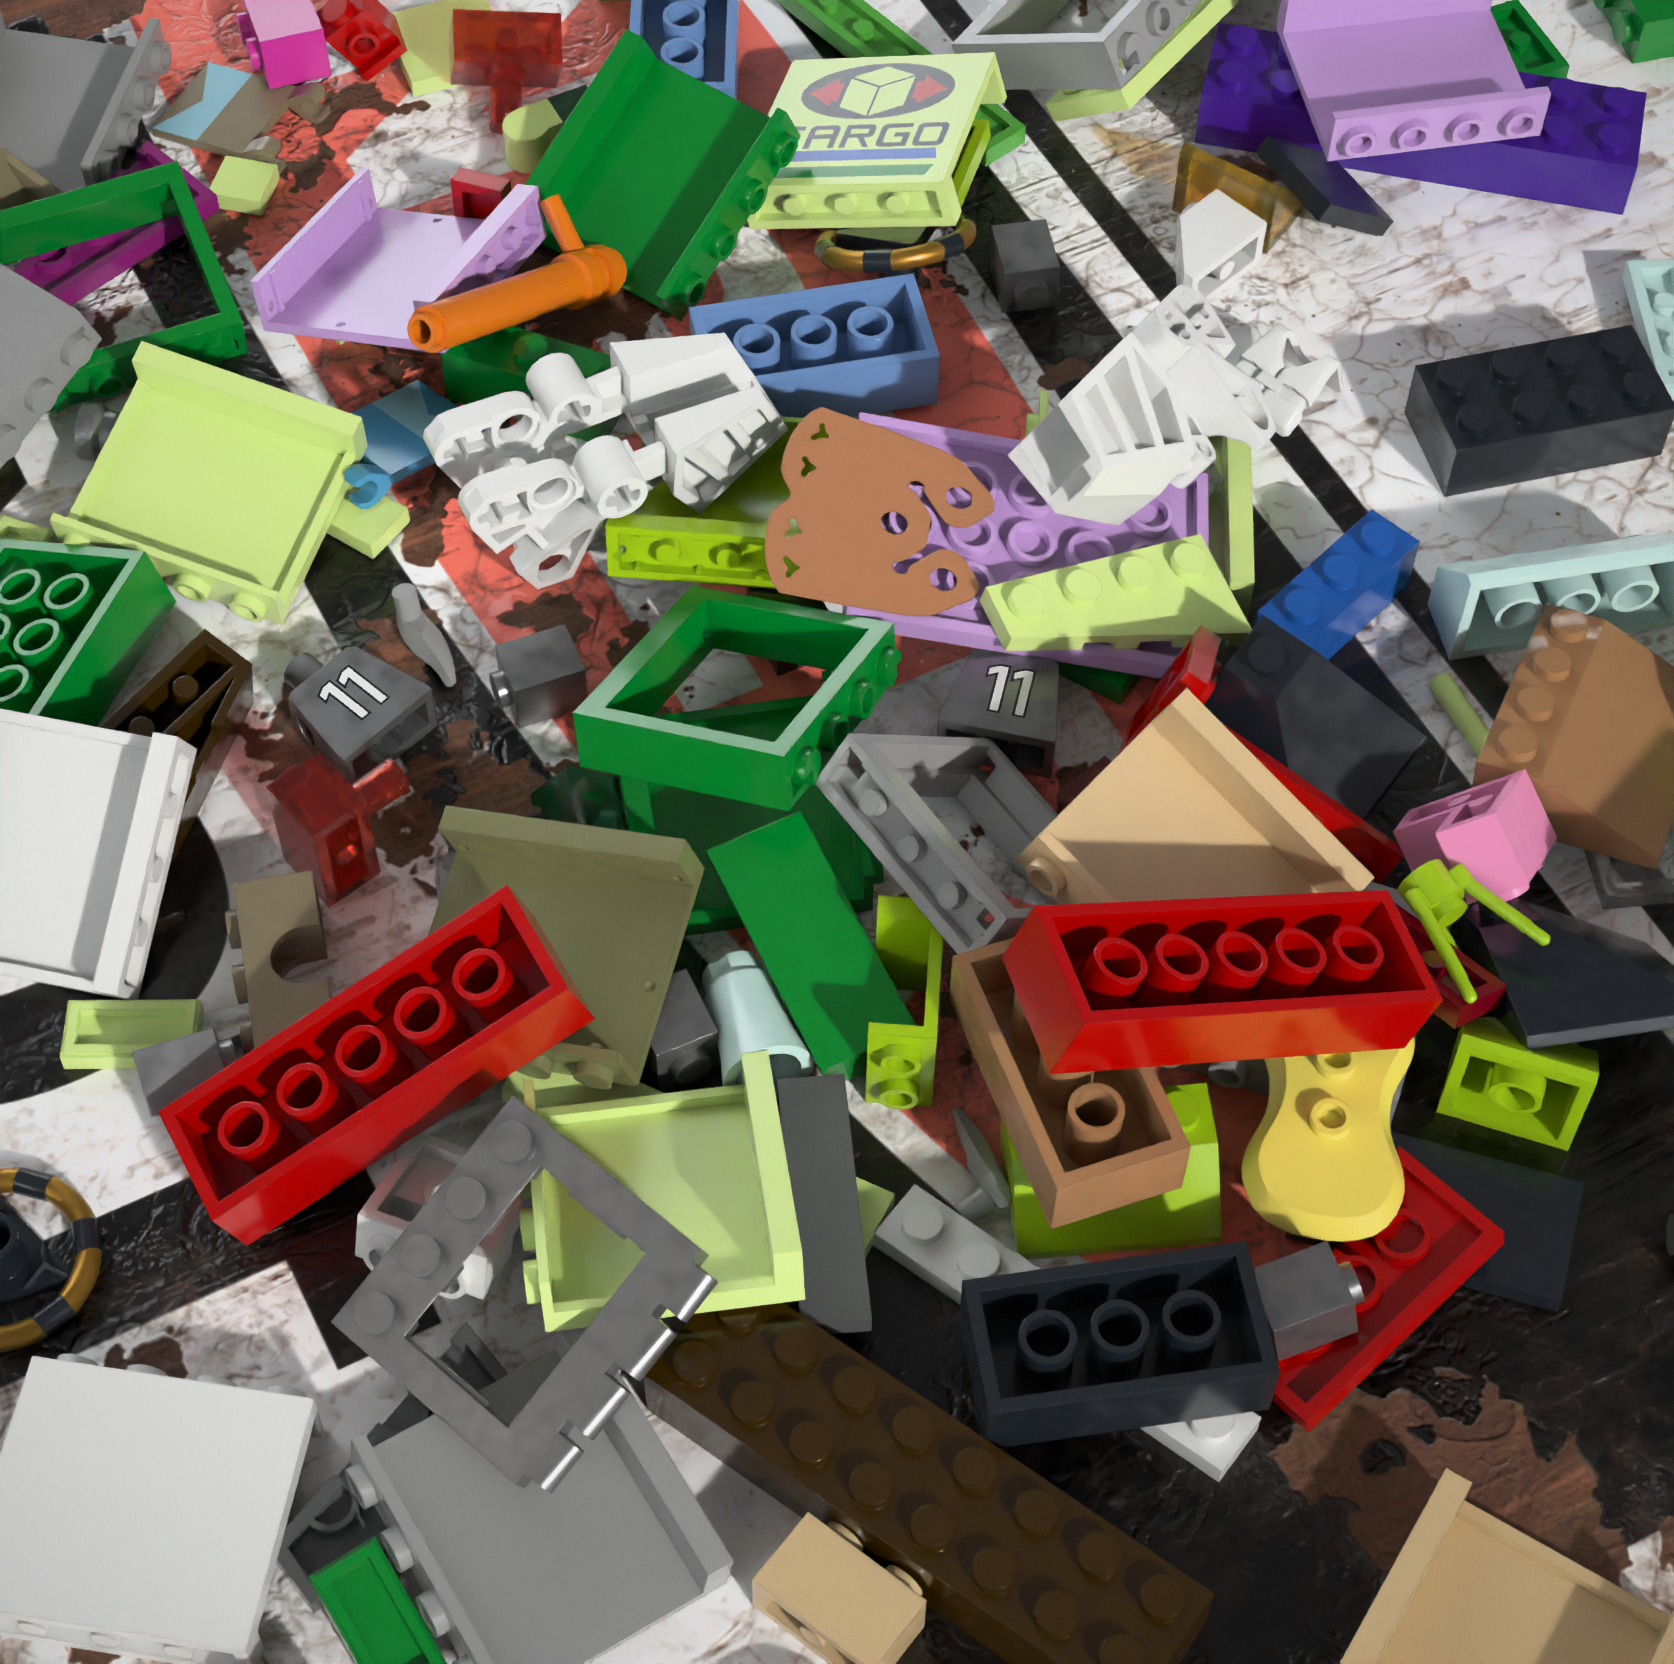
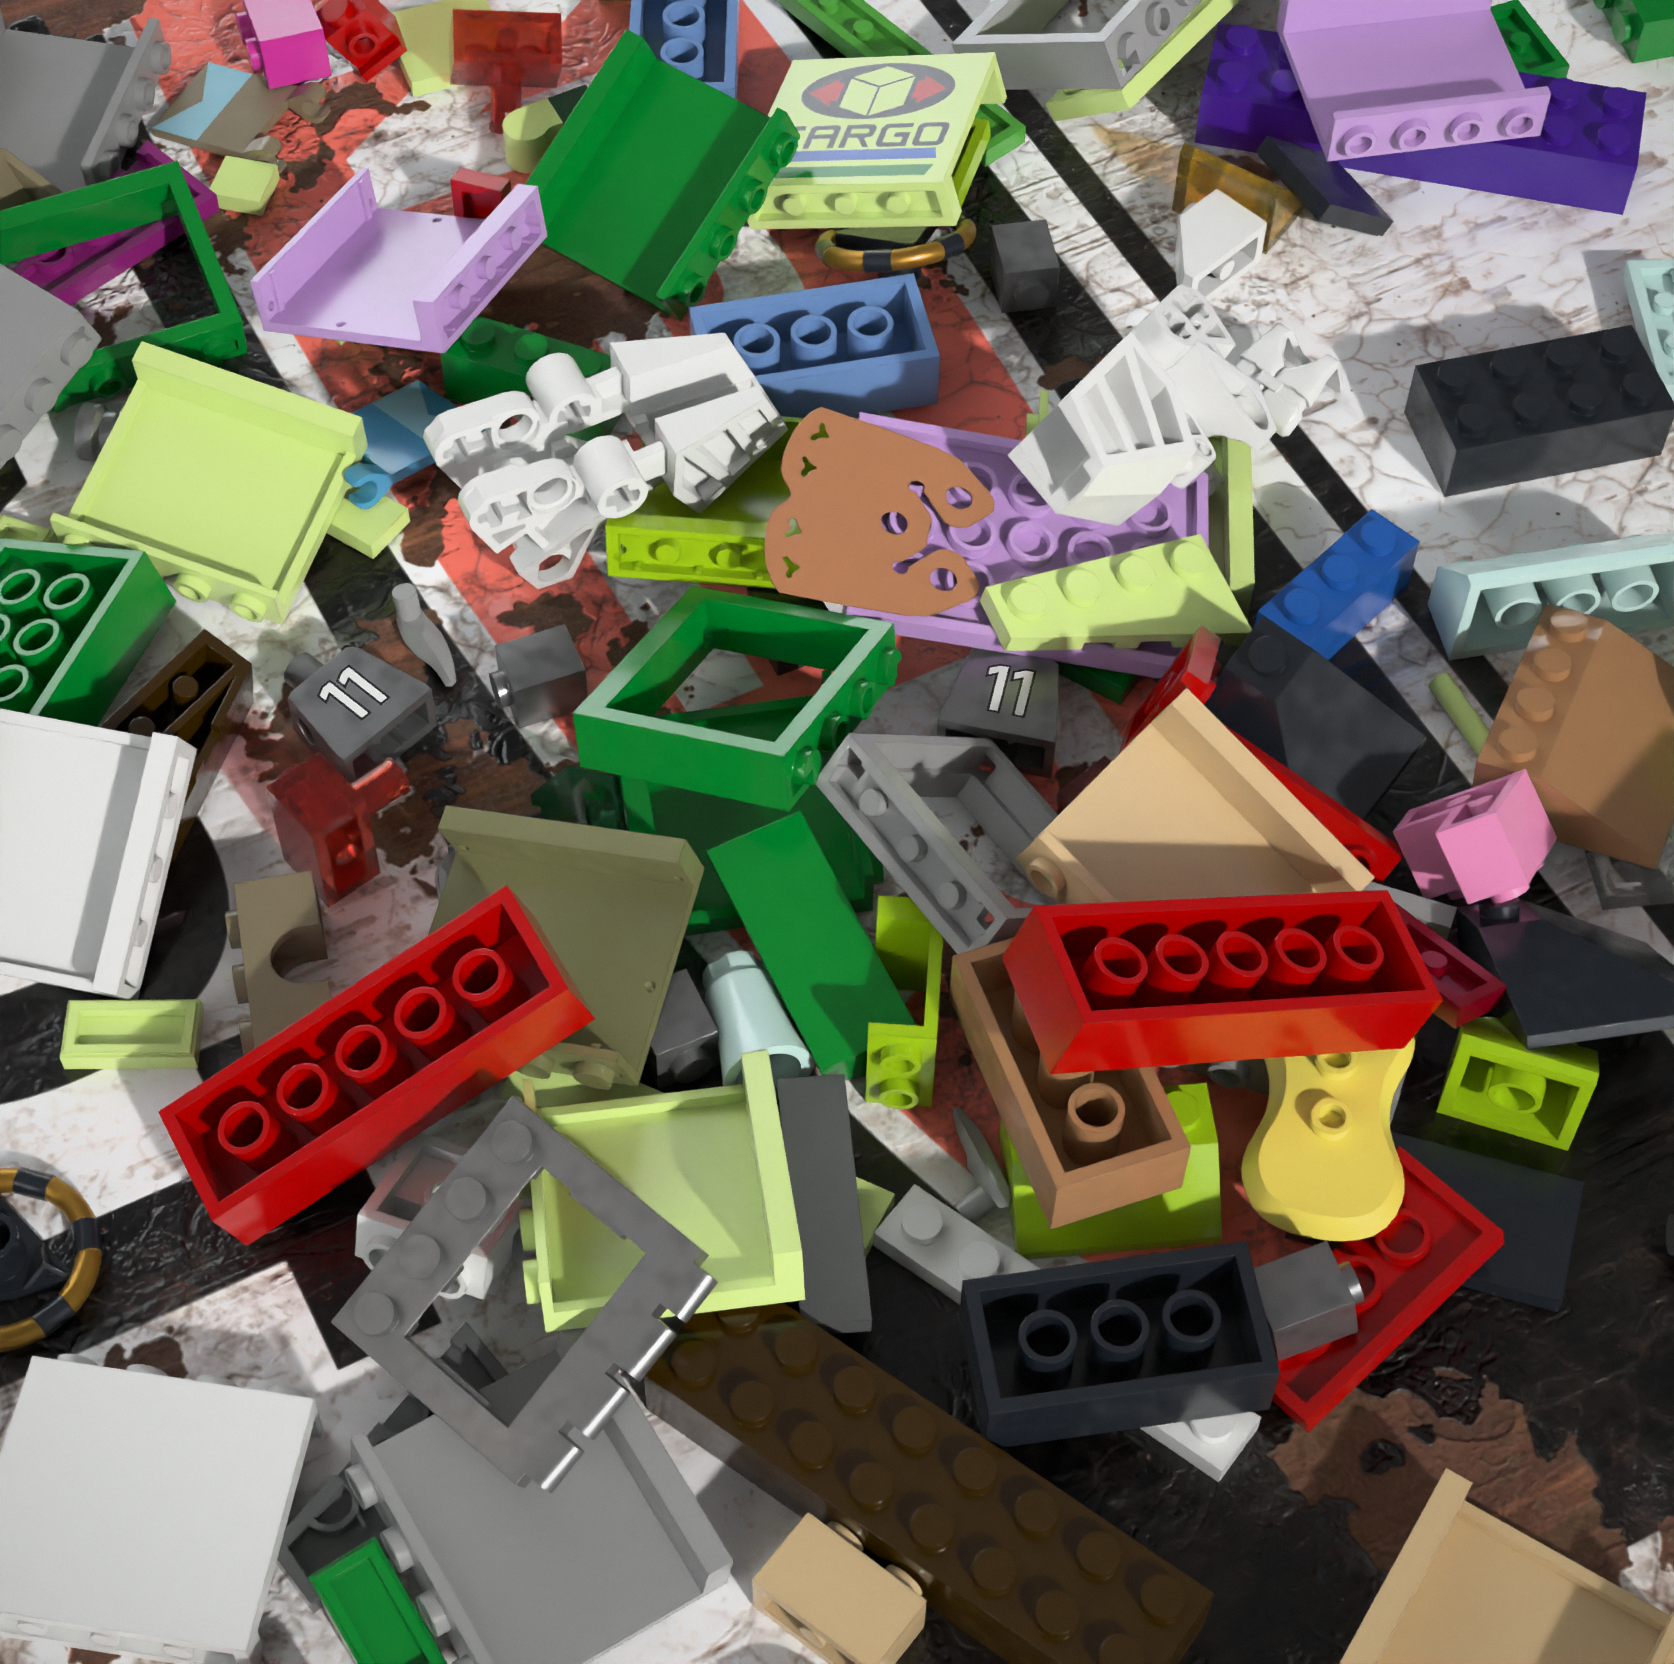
(180, 1065): flat silver brick -> none
(569, 282): orange cylinder -> none
(1438, 901): lime plant -> none

